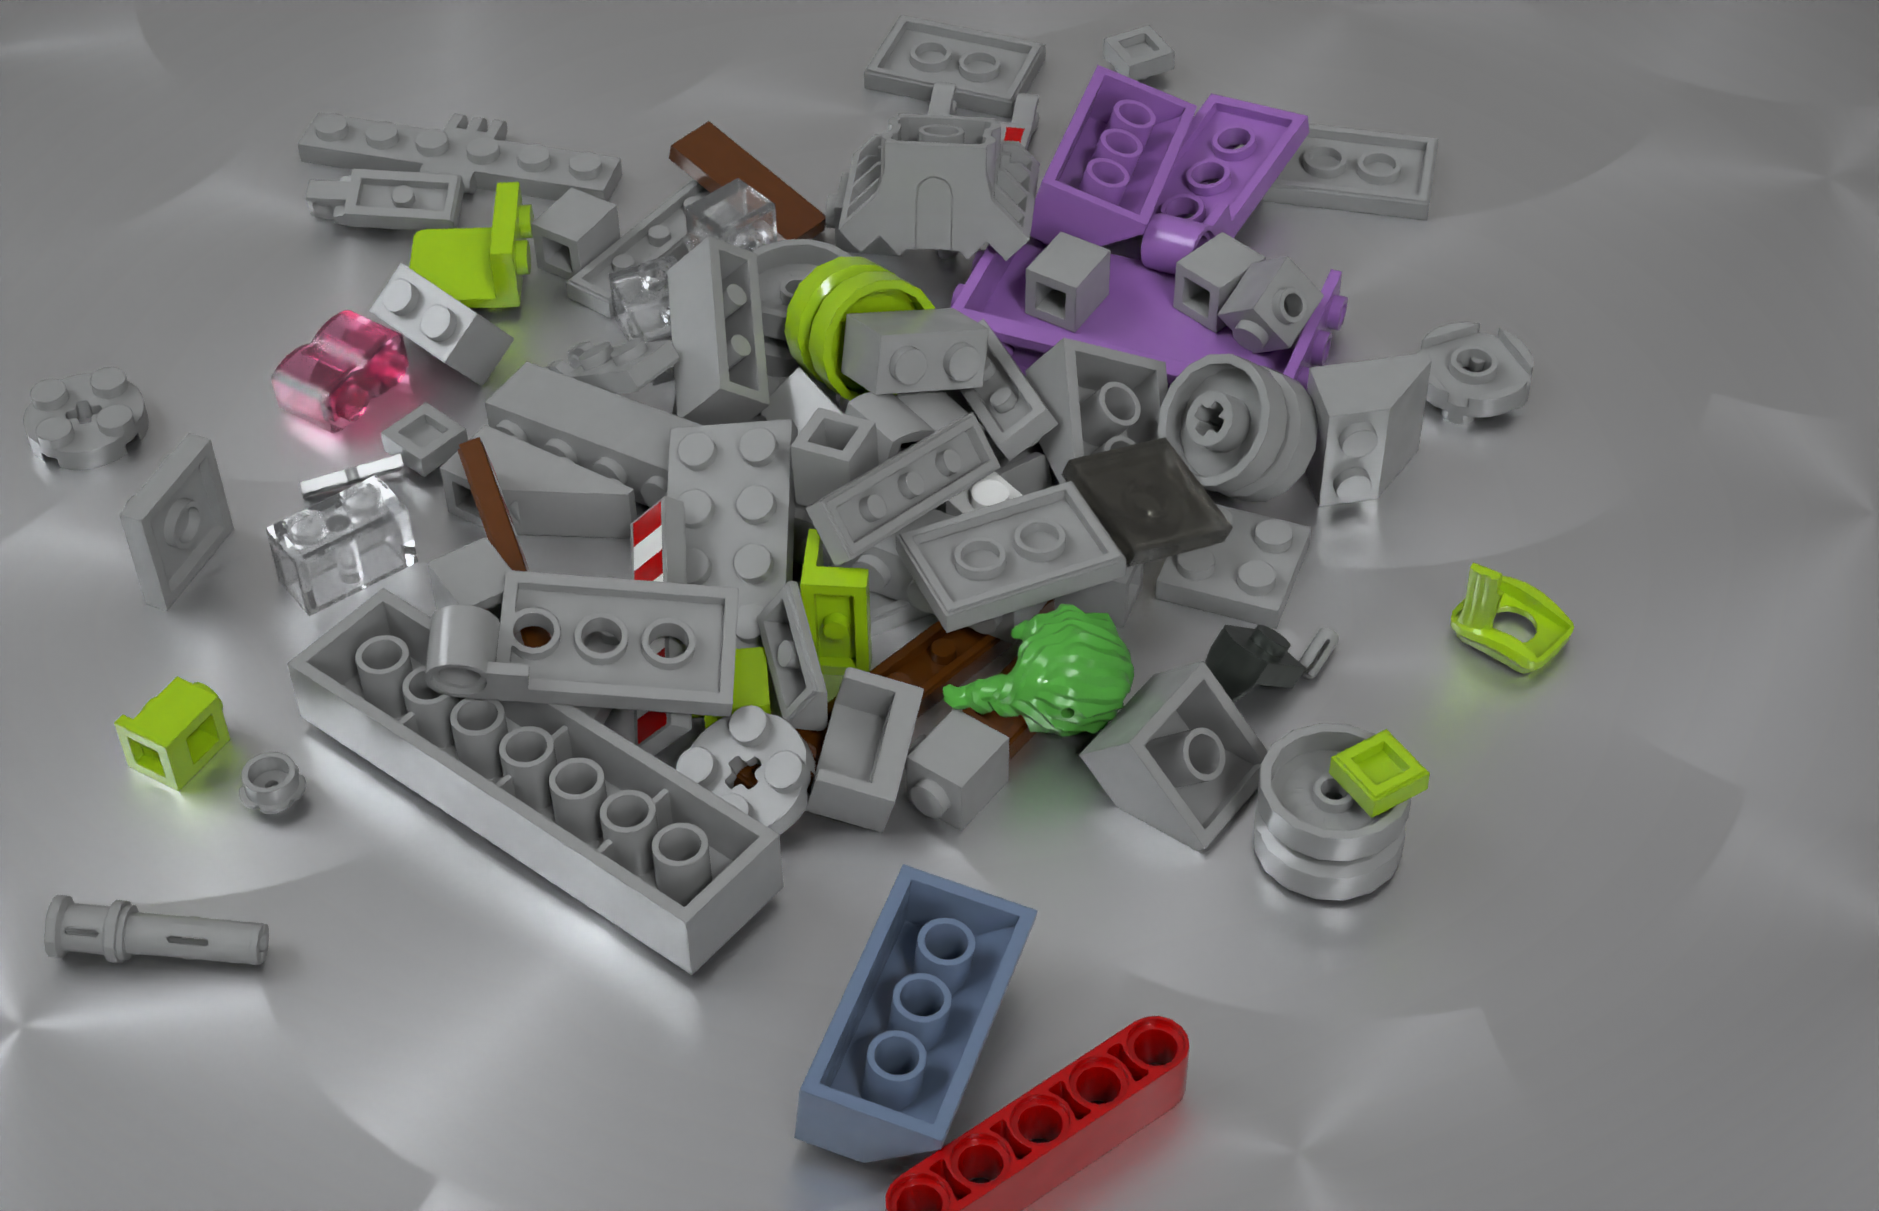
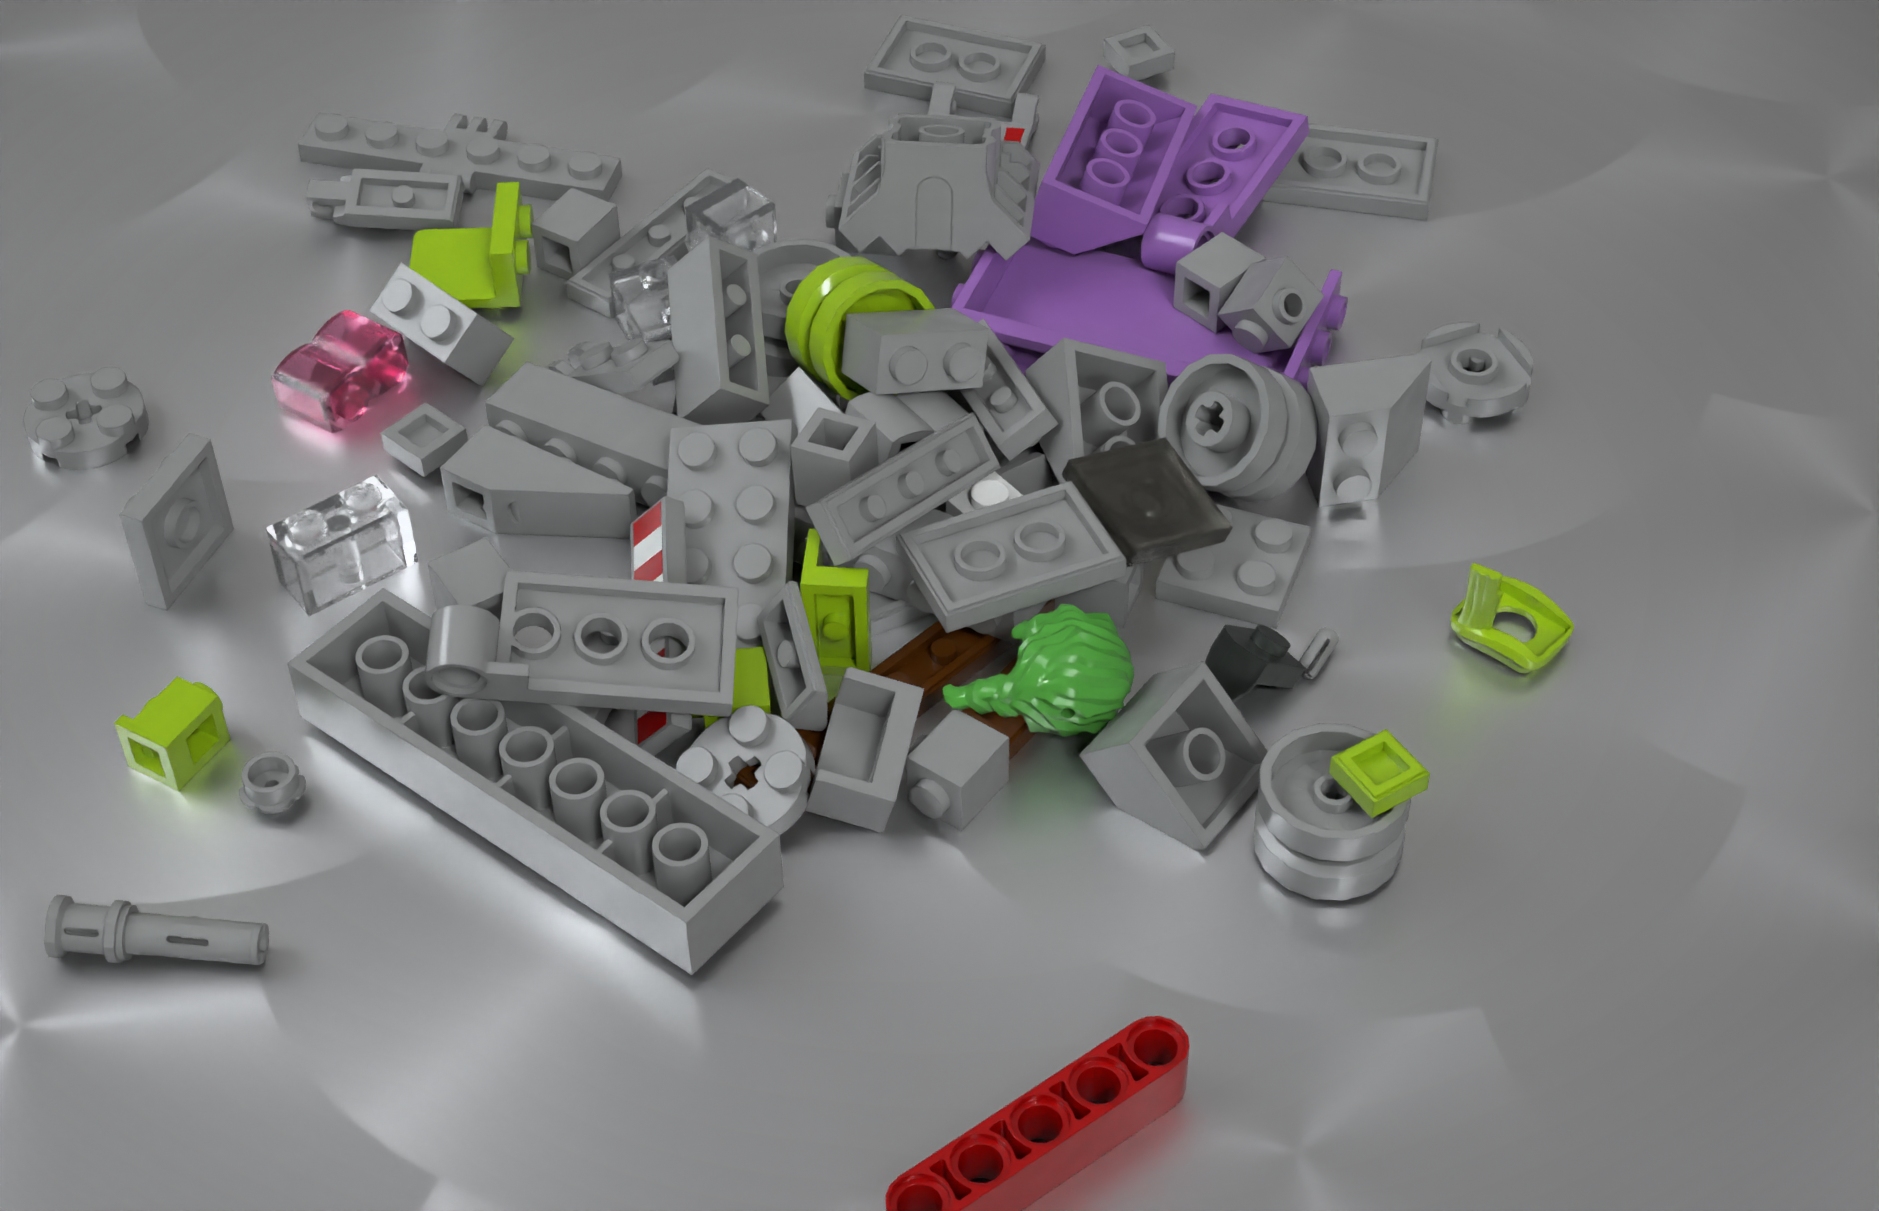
(351, 475): window -> none
(497, 520): reddish brown tile -> none
(718, 160): reddish brown tile -> none
(912, 1020): sand blue slope -> none
(1067, 281): light grey brick -> none

